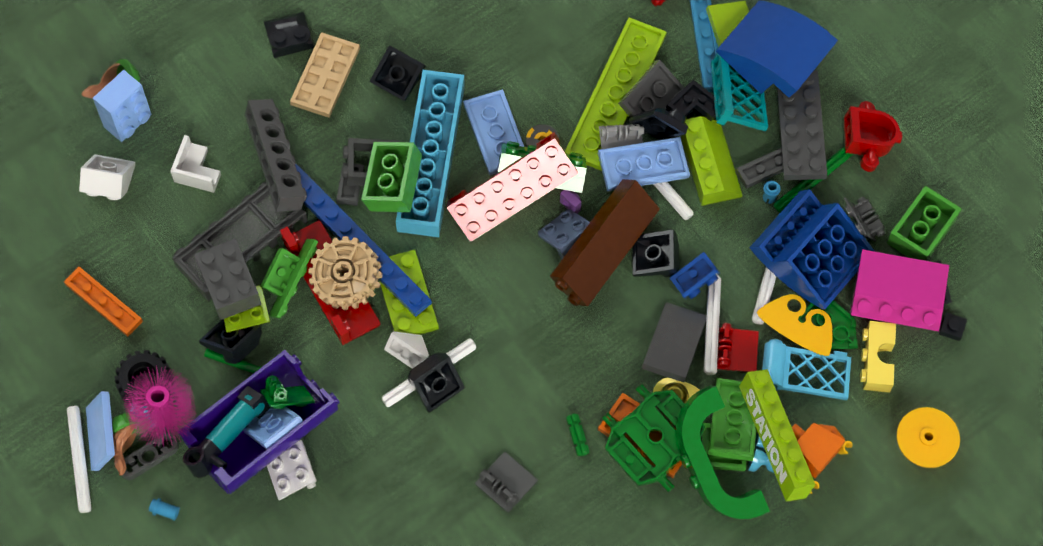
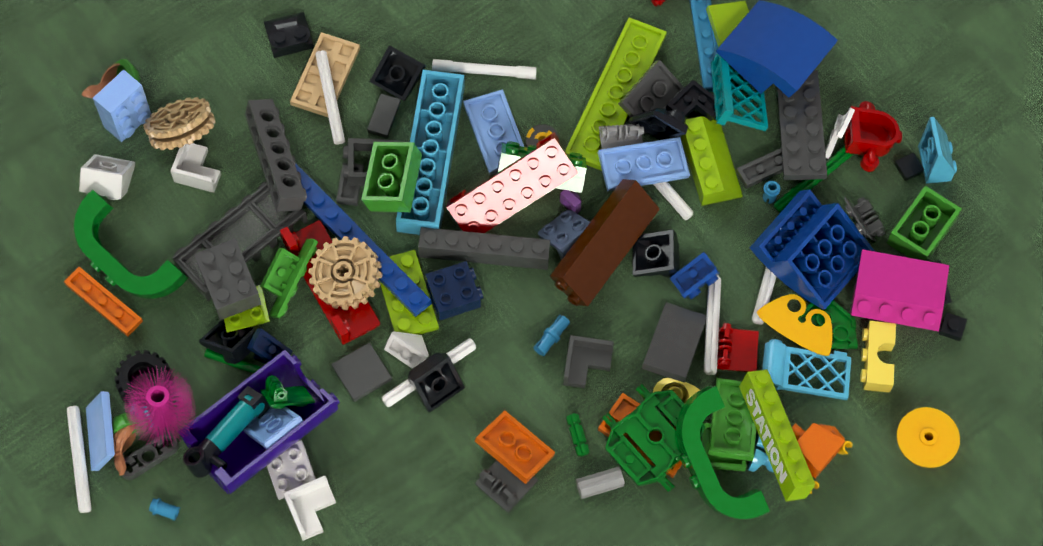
(86, 229): none -> green arch
(179, 123): none -> tan piece
(266, 346): none -> dark blue slope
(304, 503): none -> white panel
(330, 97): none -> white axle
(361, 372): none -> dark grey tile
(384, 116): none -> dark grey tile
(449, 66): none -> white piece
(454, 290): none -> dark blue brick
(484, 248): none -> dark grey brick
(515, 447): none -> orange plate
(551, 335): none -> dark azure pin
(586, 354): none -> dark grey panel
(600, 482): none -> light grey axle
(839, 129): none -> white piece
(909, 166): none -> black tile
(936, 154): none -> medium azure slope

